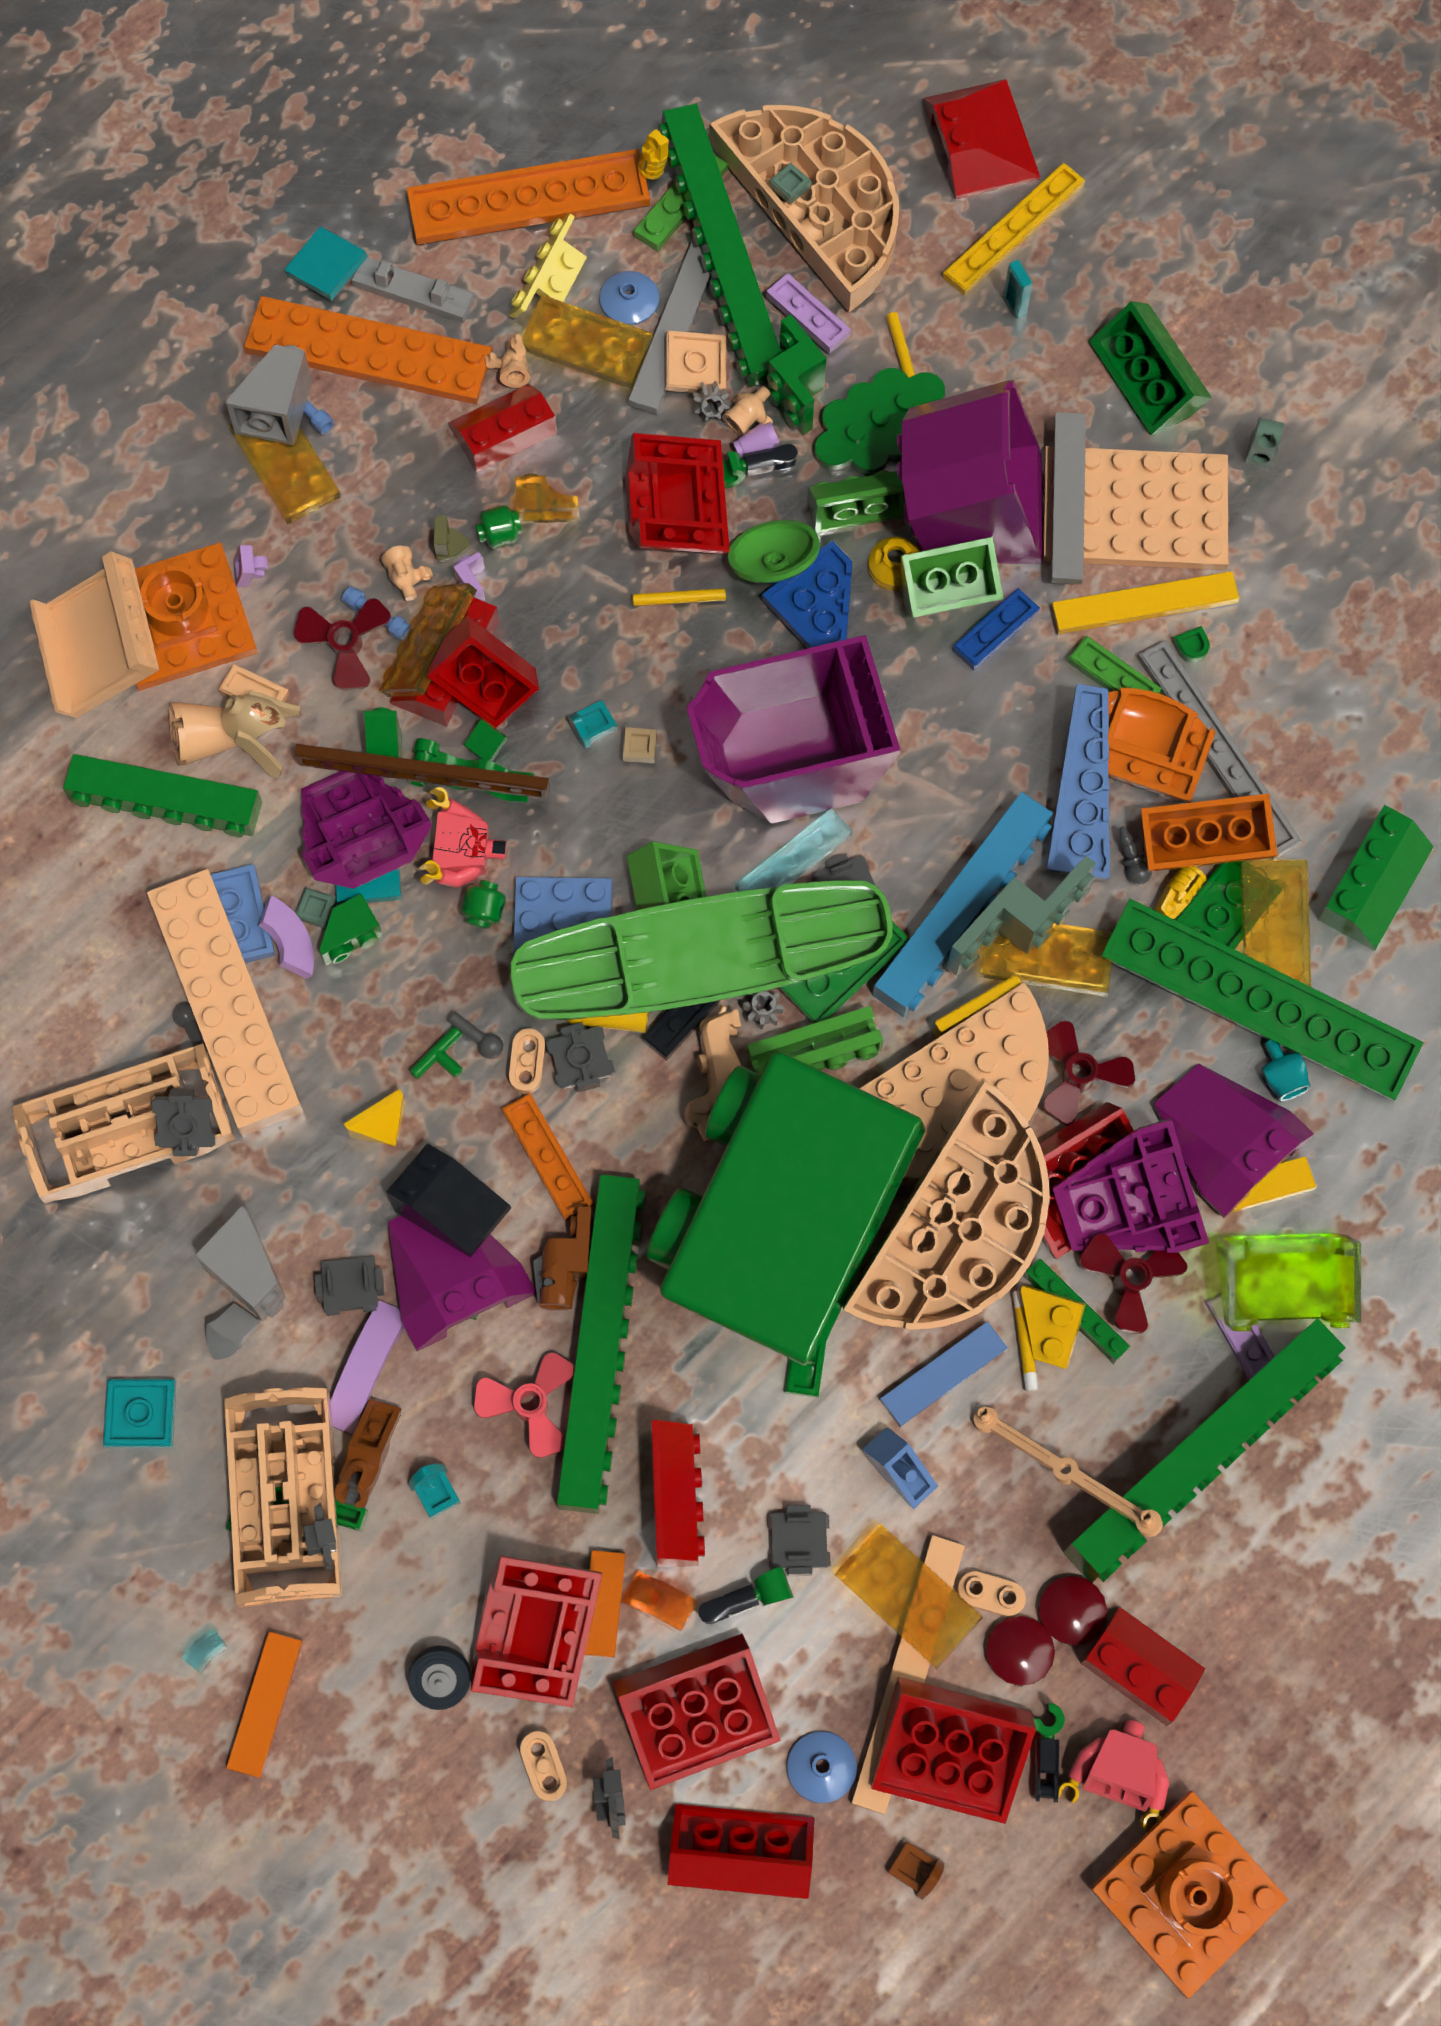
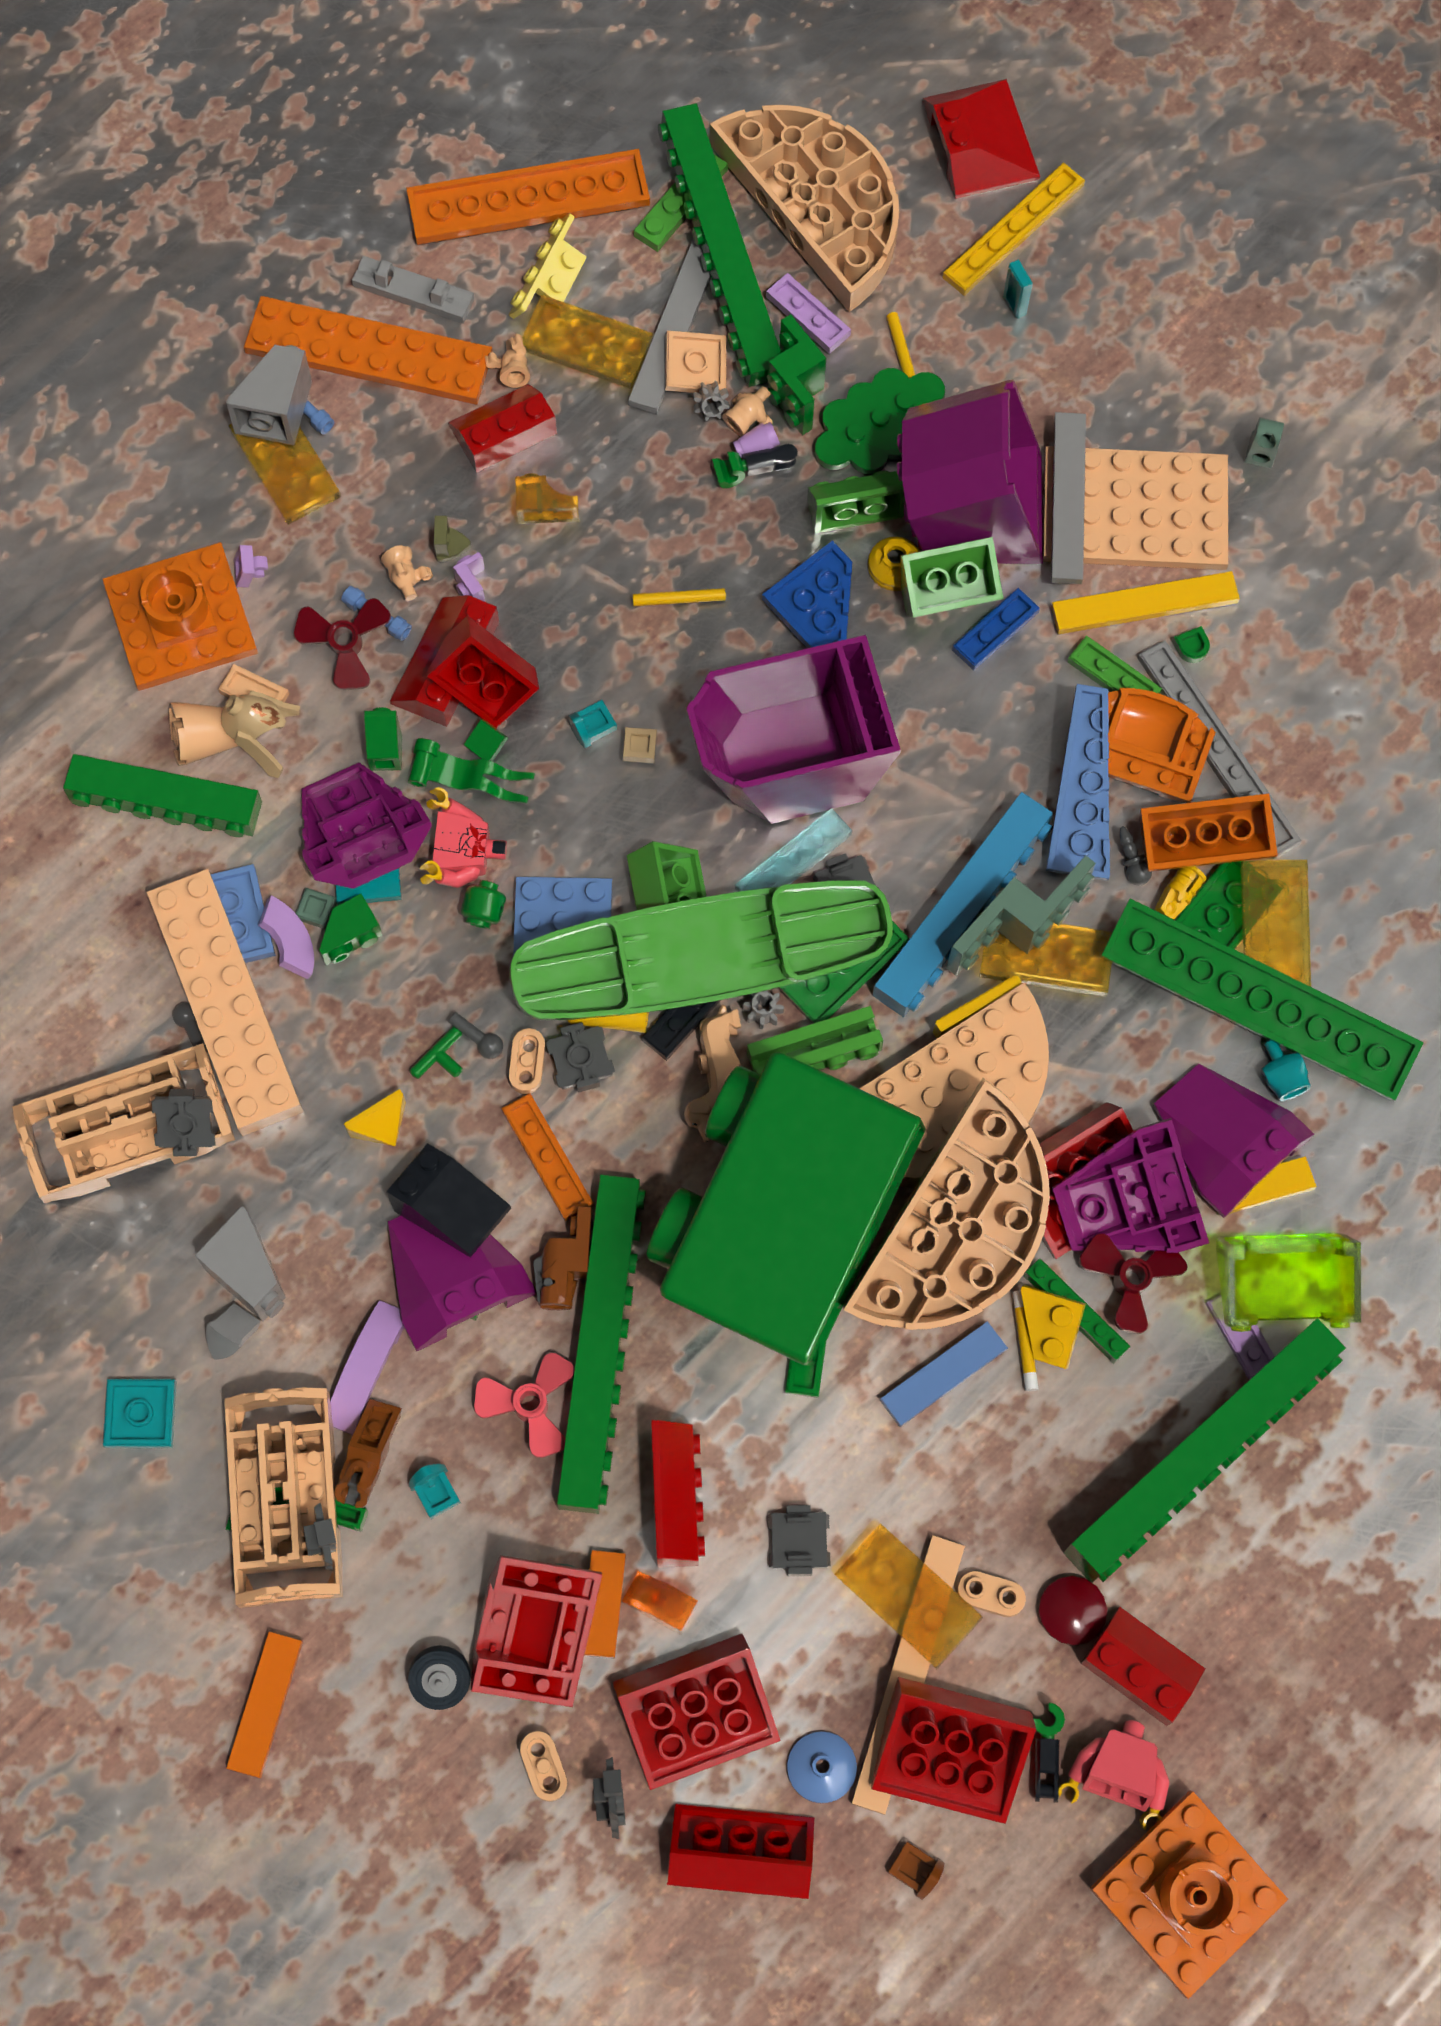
(95, 638): light nougat panel -> none
(204, 1650): clear light blue piece -> none
(326, 263): teal tile -> none
(349, 1285): dark grey piece -> none
(422, 771): reddish brown tile -> none
(440, 613): clear yellow plate -> none
(498, 527): green head -> none
(629, 308): medium blue dish -> none
(653, 155): yellow hinge -> none
(676, 494): red slope -> none
(769, 1589): piece -> none
(774, 551): bright green dish -> none
(790, 183): sand green tile -> none
(900, 1467): medium blue slope -> none
(1020, 1651): dark red dish -> none
(1063, 1047): dark red piece -> none
(1147, 1521): light nougat piece -> none
(1149, 368): green slope -> none
(1378, 878): green slope -> none

